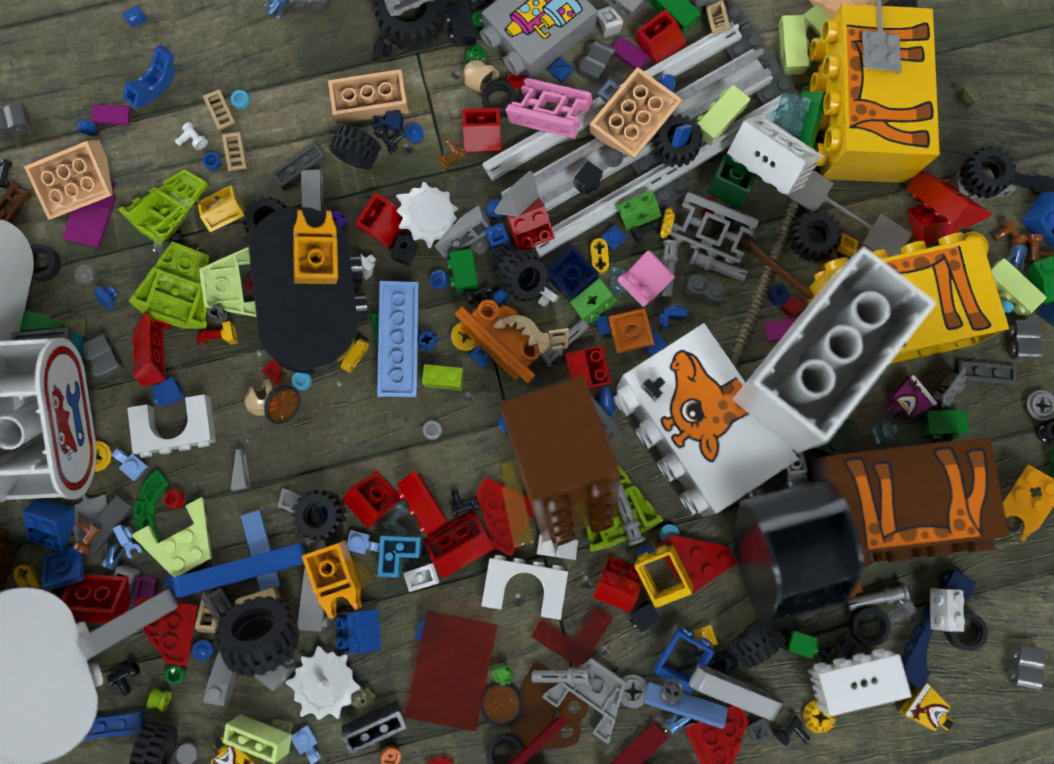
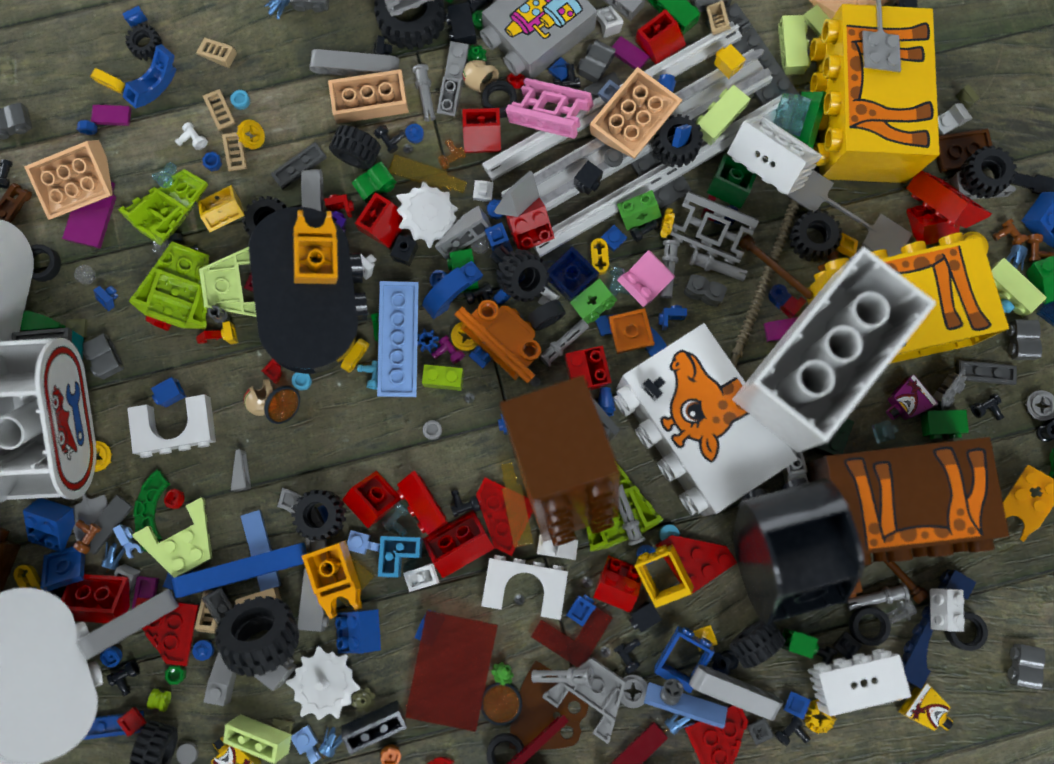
(107, 80): none -> yellow beam
(111, 656): none -> blue tile
(131, 721): none -> red tile
(132, 464): light blue plate -> none
(138, 34): none -> black tyre
(148, 352): red slope -> none
(164, 177): none -> clear light blue piece
(224, 61): none -> tan slope
(255, 129): none -> yellow gear
(328, 747): none -> flat silver piece
(339, 202): none -> red bracket
(350, 63): none -> light grey beam
(371, 384): none -> medium azure piece
(376, 180): none -> green brick
(394, 121): dark blue piece -> none
(423, 84): none -> light grey pin
(423, 173): none -> clear yellow piece
(449, 287): none -> blue arch
(453, 79): none -> light grey slope
(456, 356): none -> magenta piece
(483, 190): none -> white tile
(536, 336): tan piece -> none
(546, 315): none -> black tyre
(572, 80): none -> black piece
(581, 609): none -> blue bracket
(623, 651): none -> black piece
(729, 61): none -> yellow brick
(797, 705): none -> blue plate
(918, 593): none -> reddish brown piece
(953, 118): none -> white slope
(958, 147): none -> reddish brown tile
(979, 409): none -> black piece

